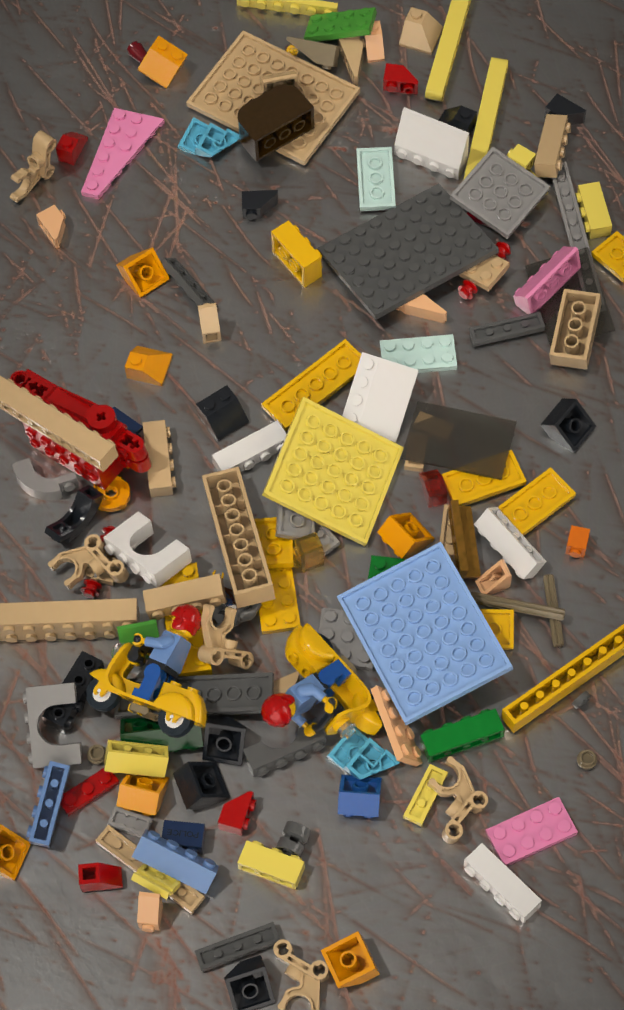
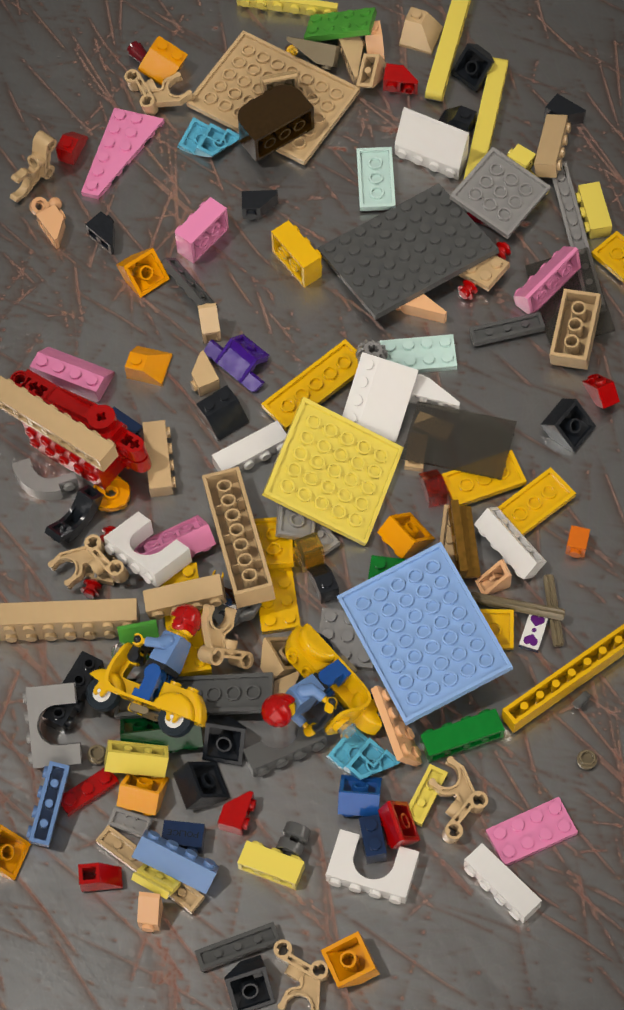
(42, 202): none -> light nougat plate
(72, 373): none -> bright pink slope
(102, 231): none -> black slope
(155, 97): none -> tan piece
(192, 533): none -> bright pink slope
(201, 230): none -> bright pink brick
(204, 376): none -> tan slope
(239, 359): none -> dark purple plate
(274, 658): none -> tan slope
(324, 583): none -> black slope
(371, 70): none -> tan slope
(372, 348): none -> light grey gear
(372, 839): none -> dark blue brick
(393, 886): none -> white arch
(398, 824): none -> red slope
(429, 392): none -> white slope
(473, 66): none -> black slope
(533, 633): none -> tile
(601, 390): none -> red slope

